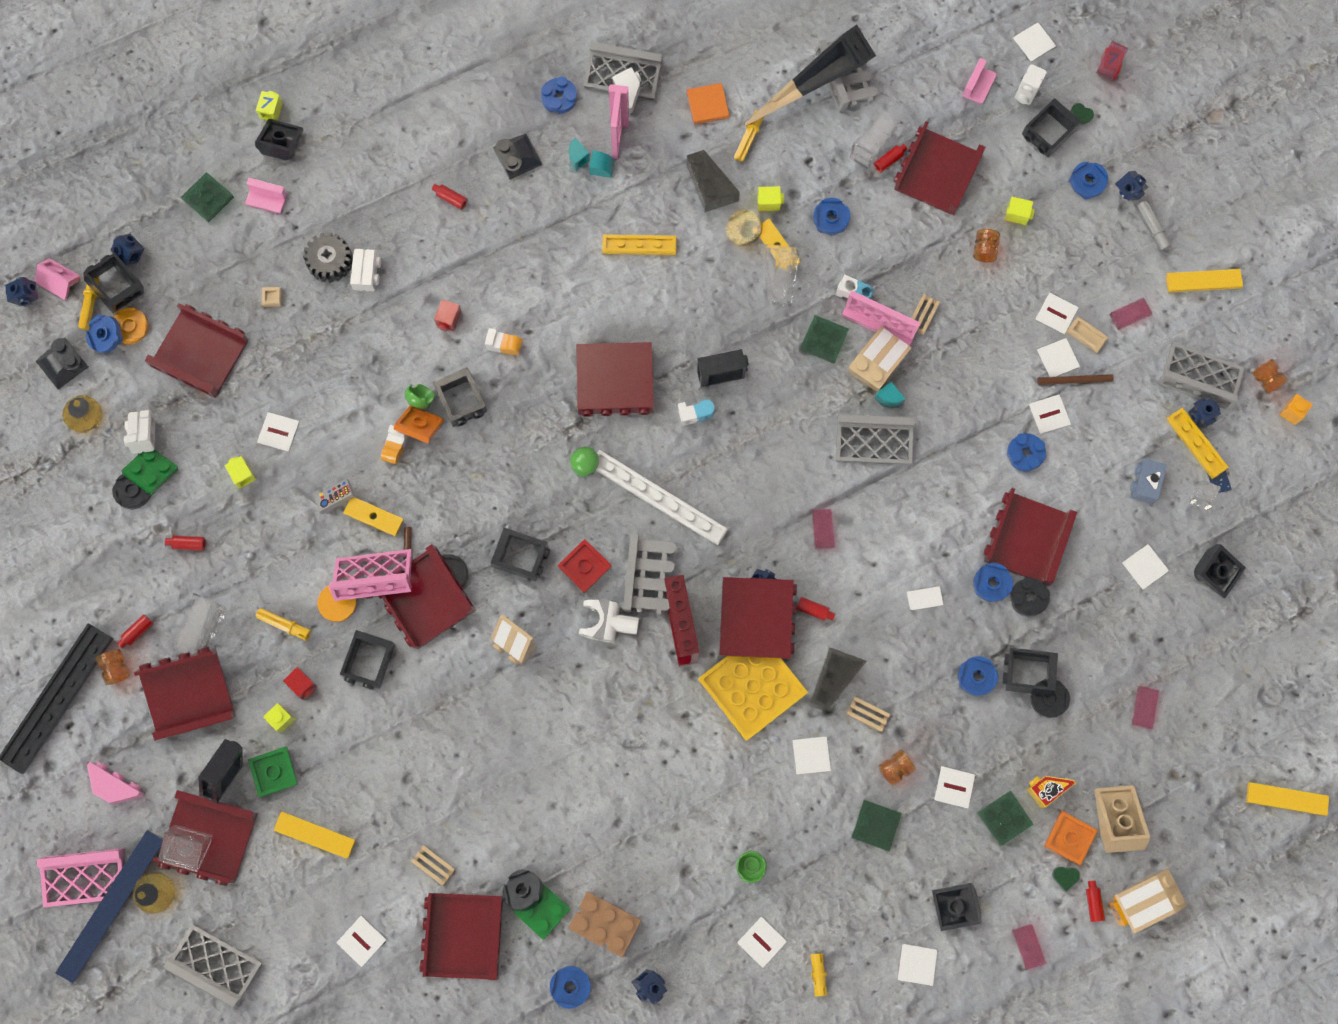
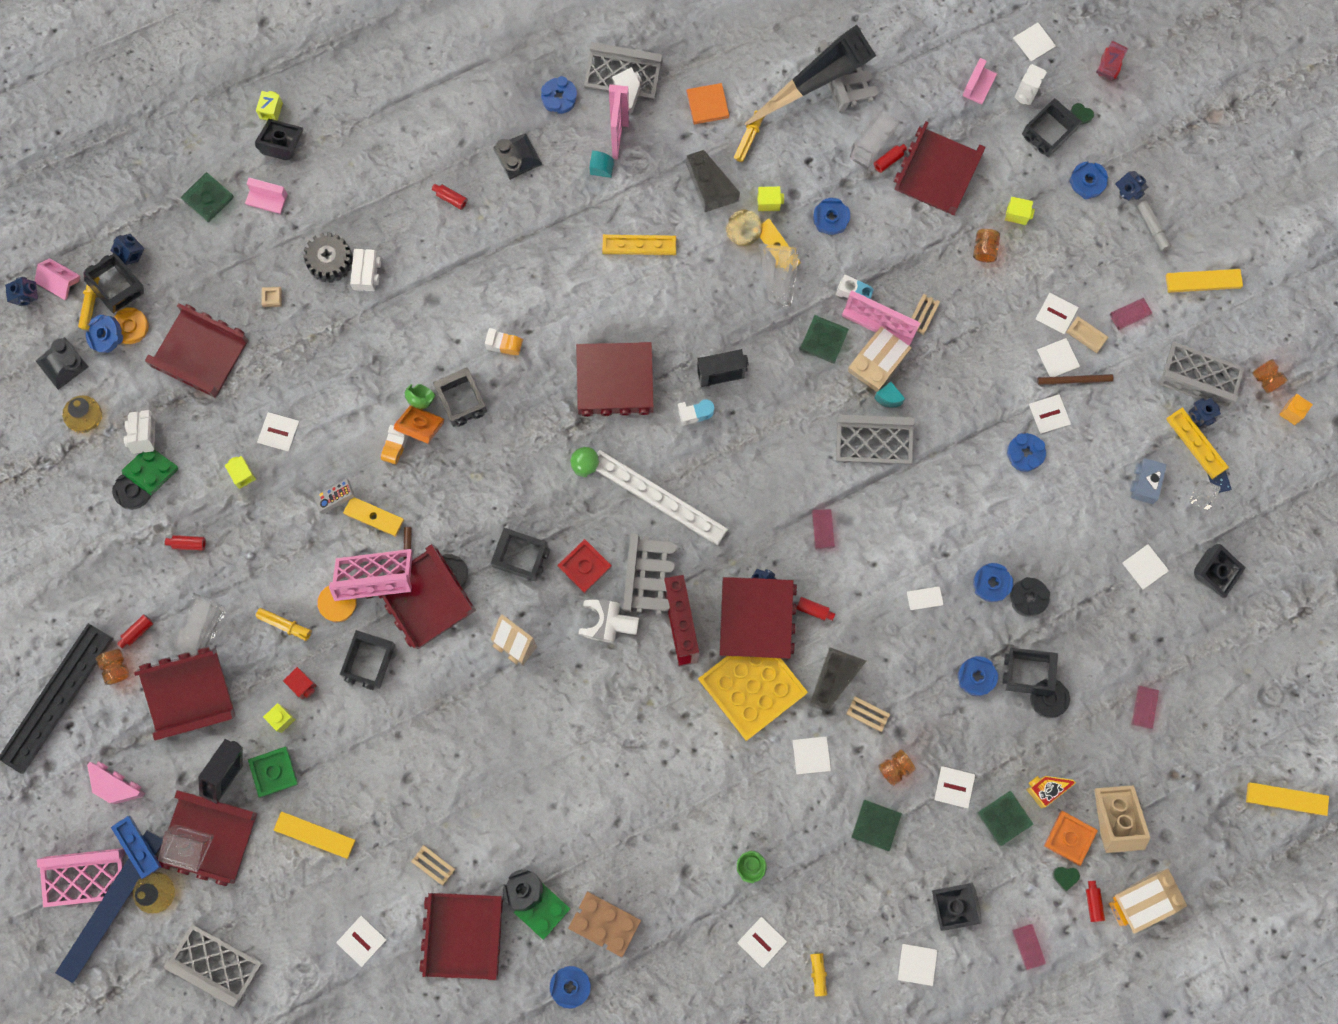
(136, 847): none -> blue plate
(447, 315): brick -> none
(578, 154): teal brick -> none
(649, 987): dark blue brick -> none
(1029, 537): dark red panel -> none

